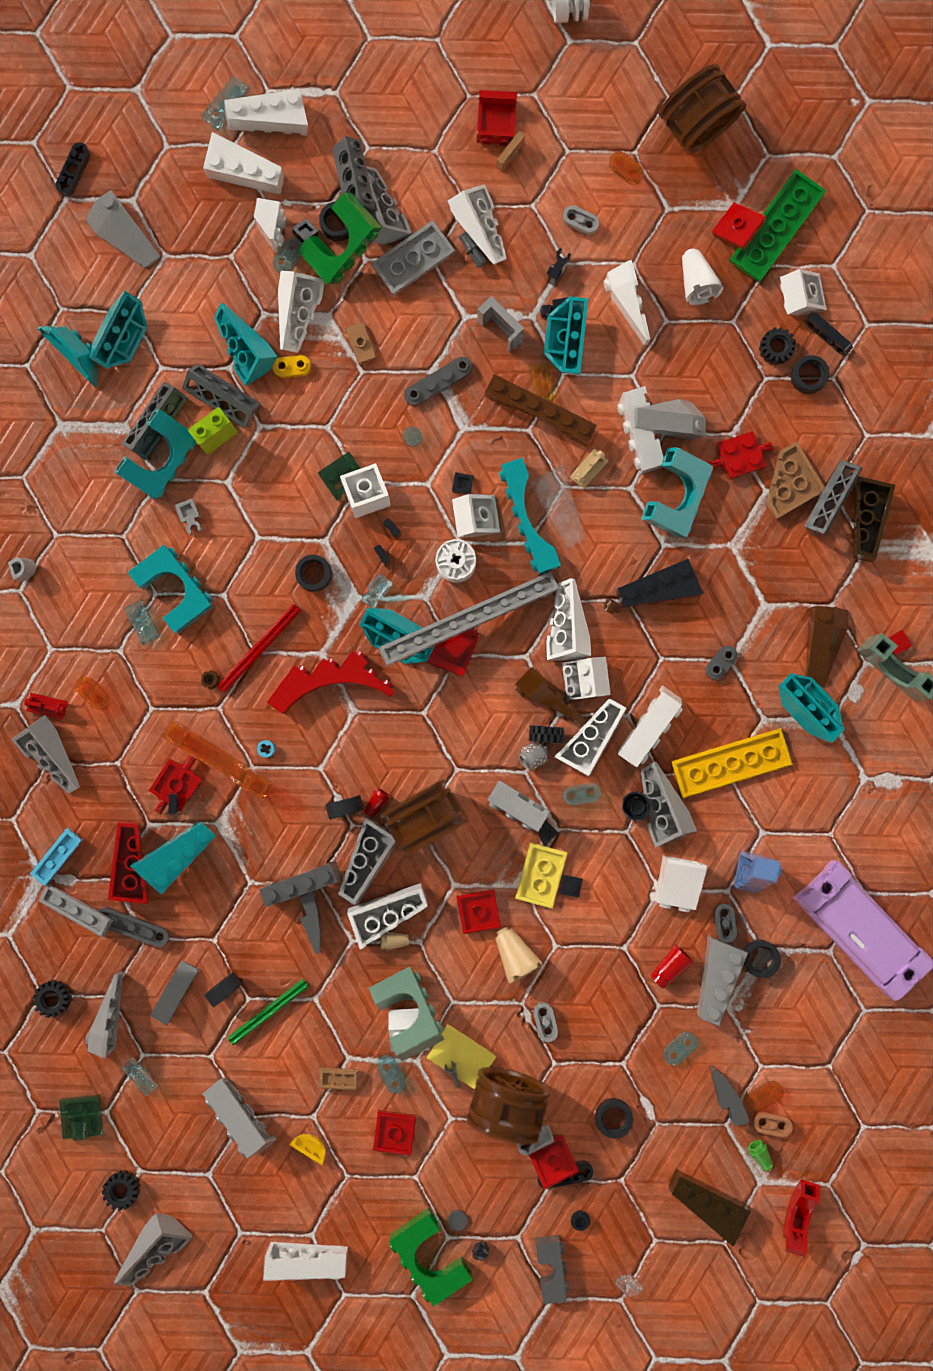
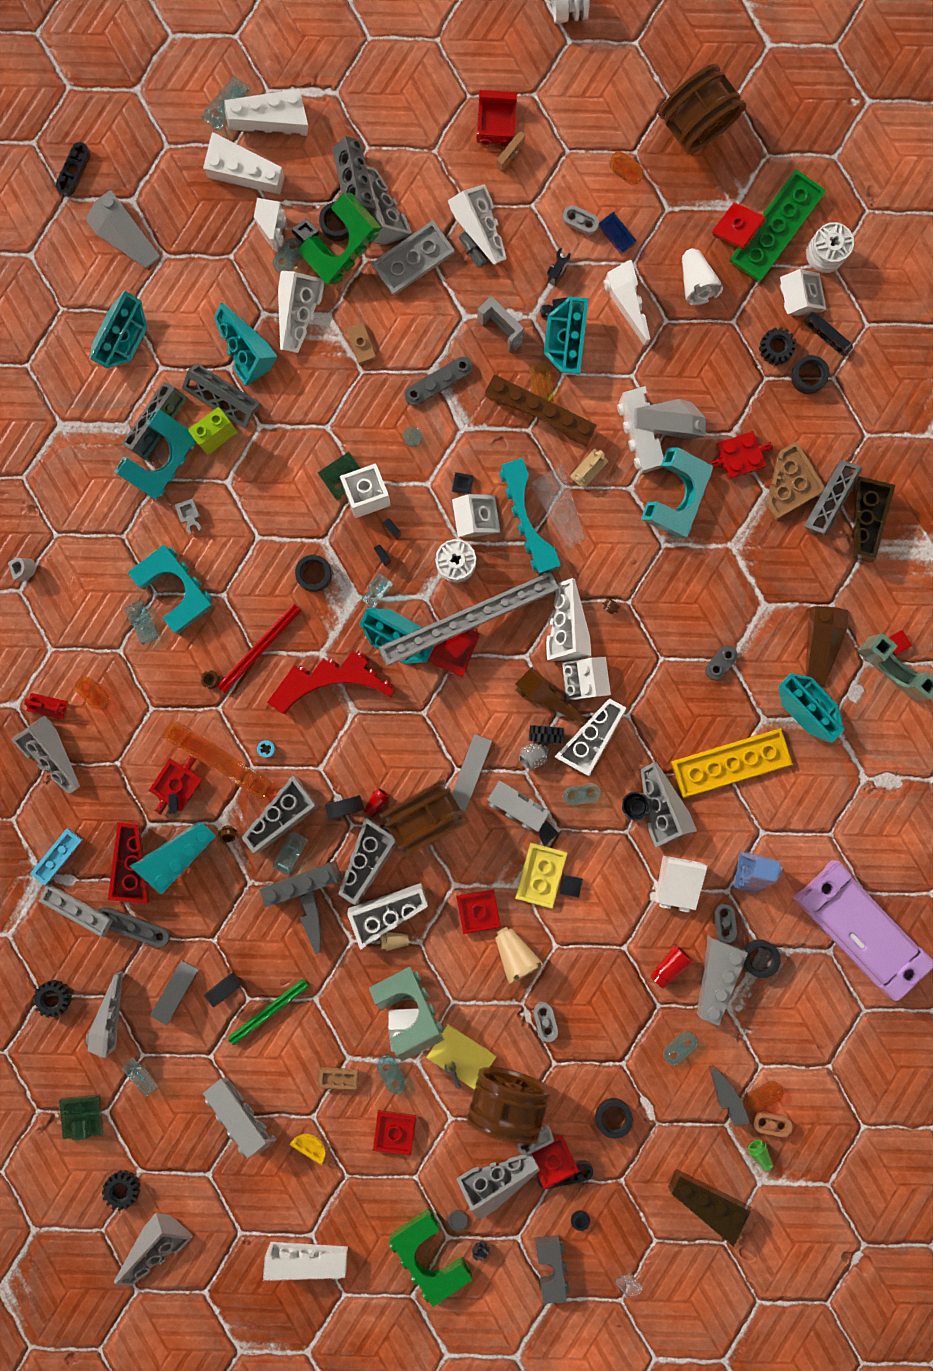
(71, 347): teal wedge -> none
(227, 834): none -> reddish brown plate
(283, 813): none -> light grey wedge
(290, 853): none -> clear light blue slope
(291, 366): yellow plate -> none
(470, 771): none -> light grey tile
(494, 1184): none -> light grey wedge
(617, 233): none -> clear blue plate
(650, 727): white wedge -> none
(664, 585): black wedge -> none
(799, 1211): red arch -> none
(824, 256): none -> white wheel

